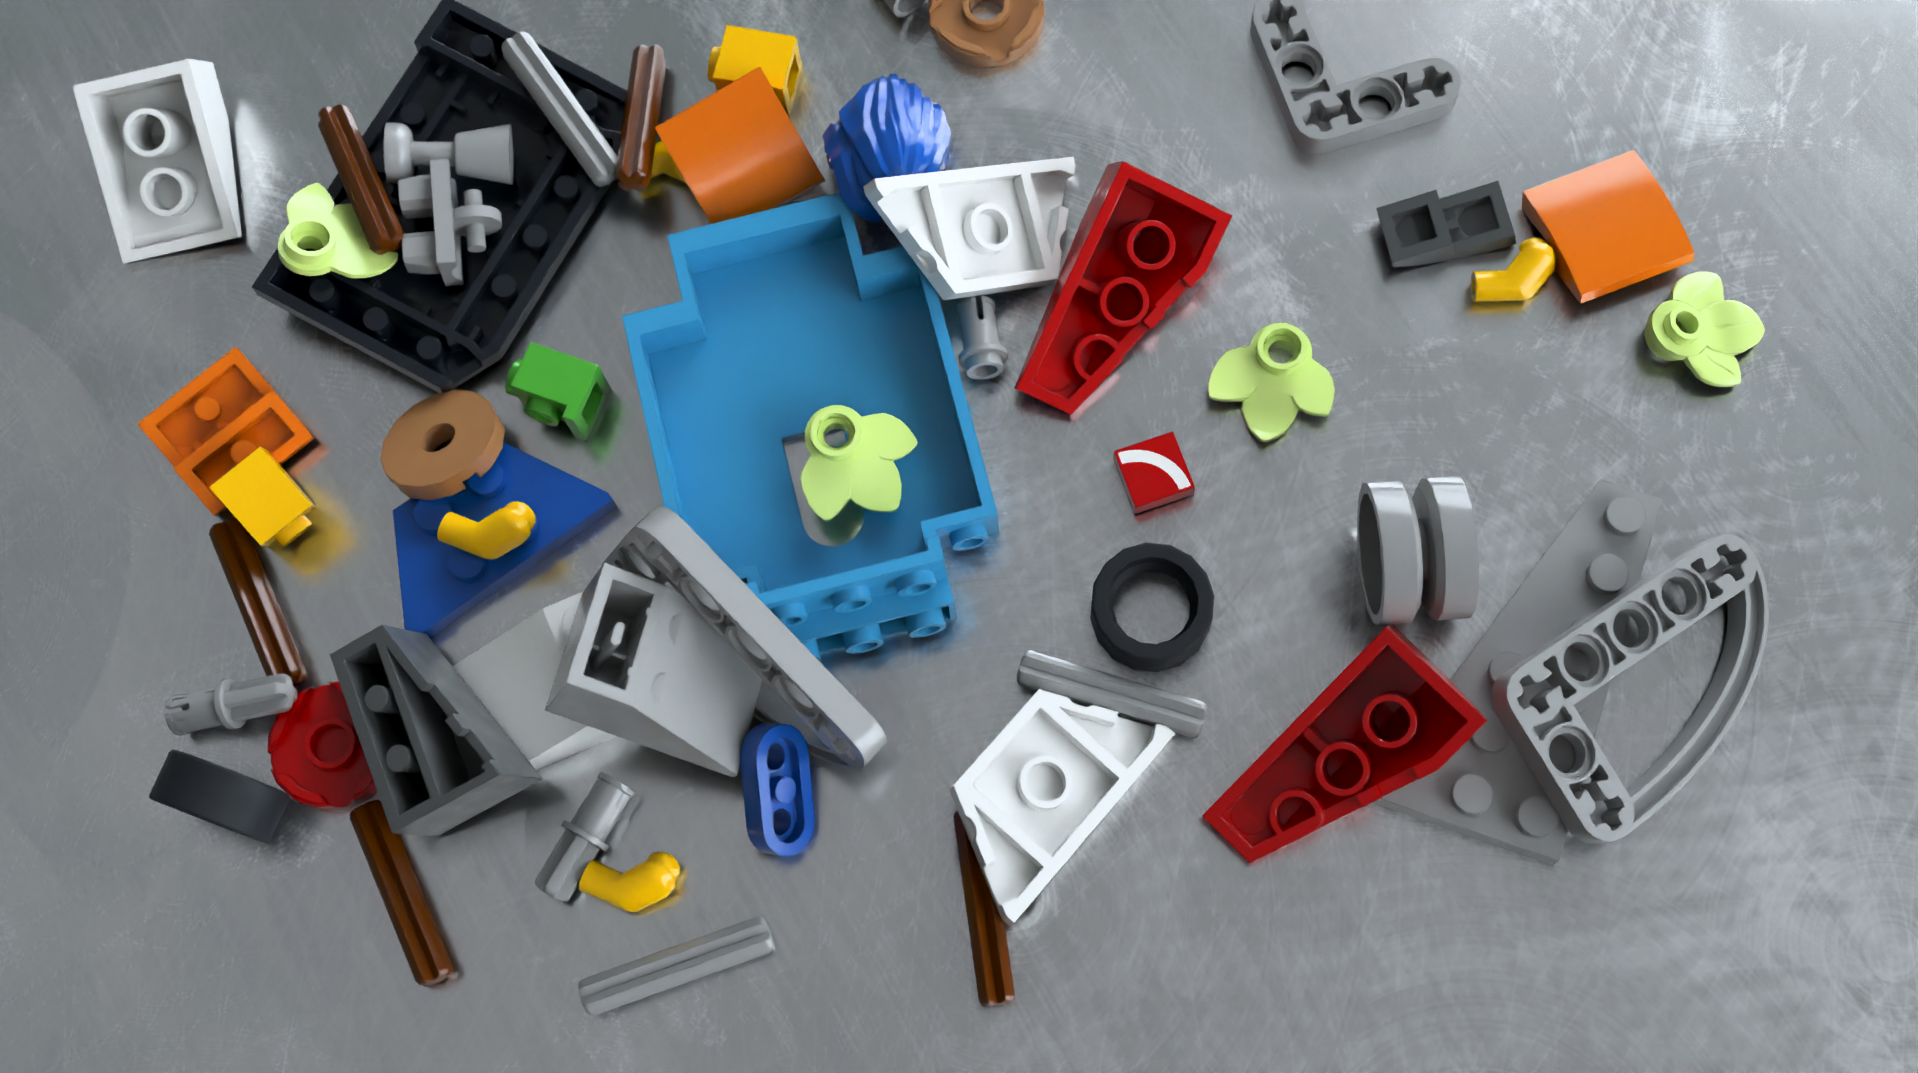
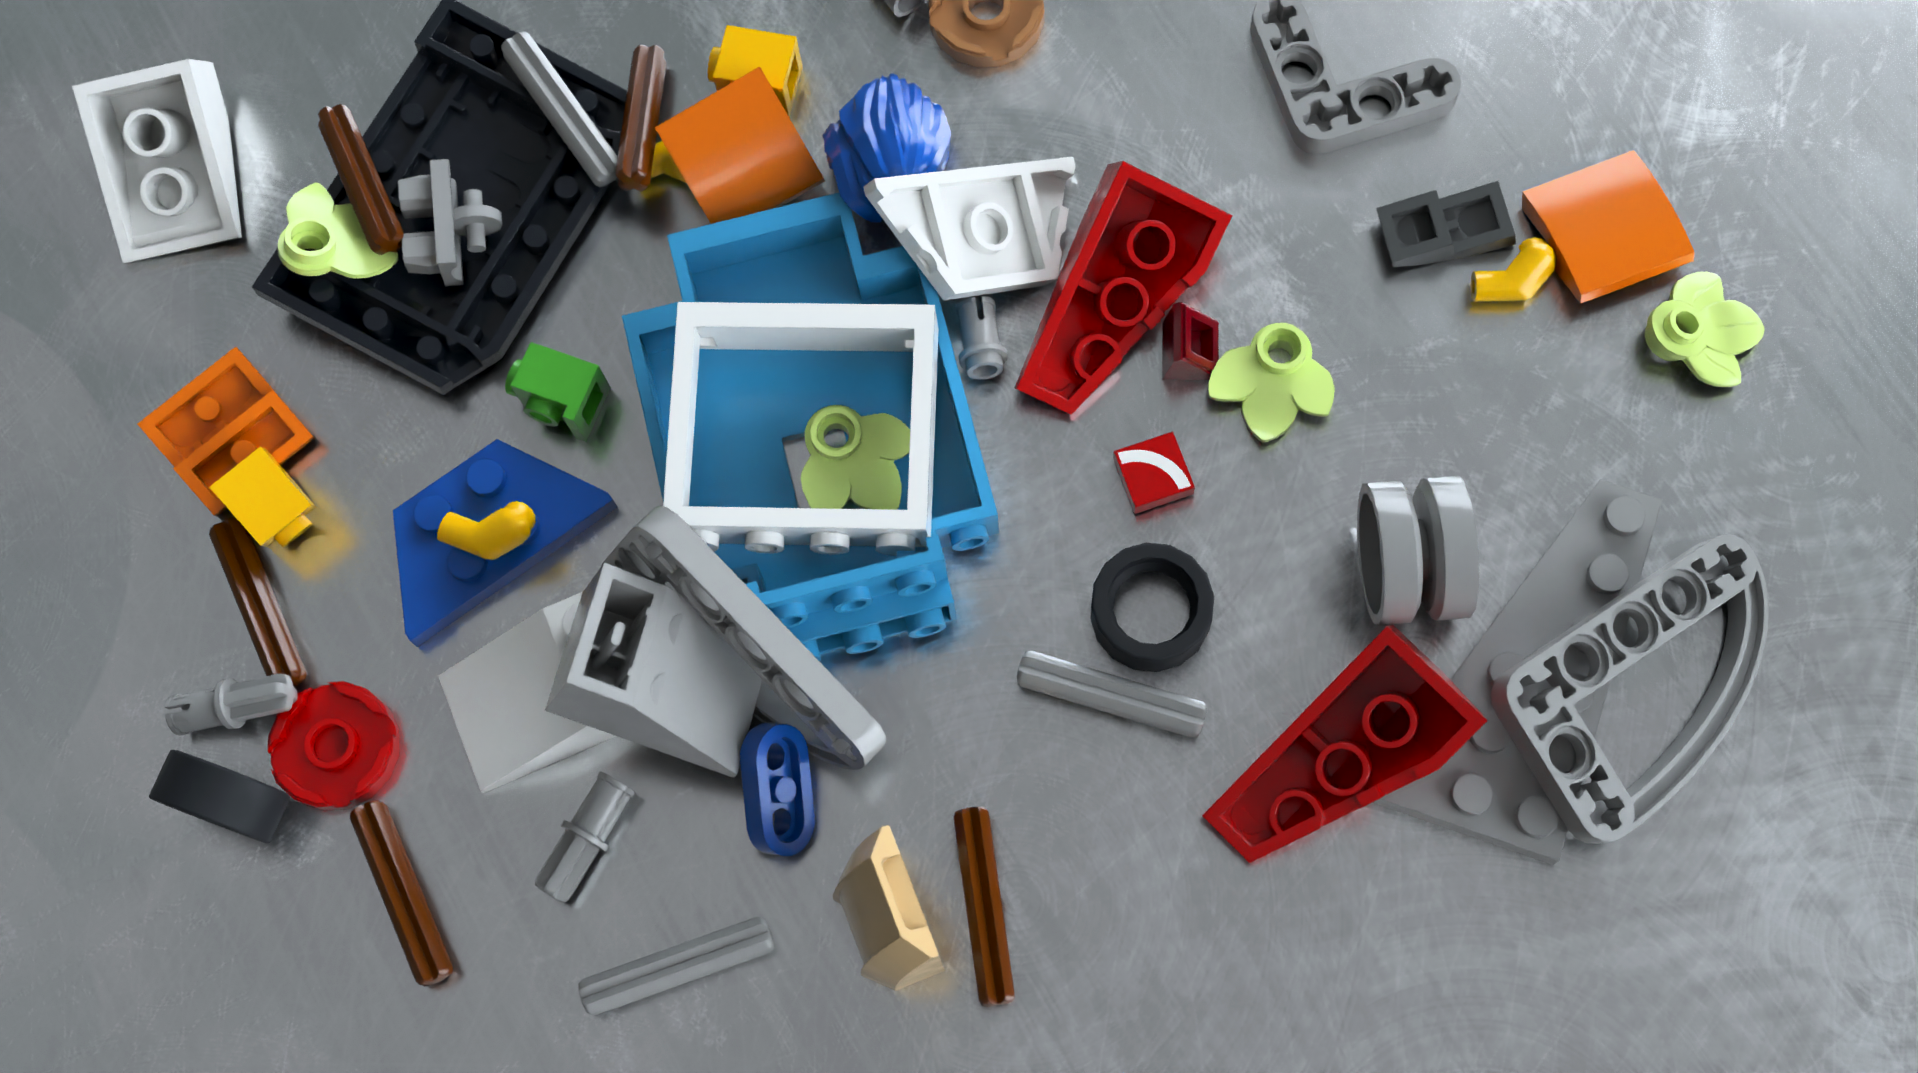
(411, 443): medium nougat tile -> none
(425, 733): dark grey wedge -> none
(474, 153): light grey piece -> none
(634, 888): yellow arm -> none
(818, 329): none -> white window
(886, 915): none -> tan slope
(1046, 790): white wing -> none
(1189, 344): none -> dark red slope

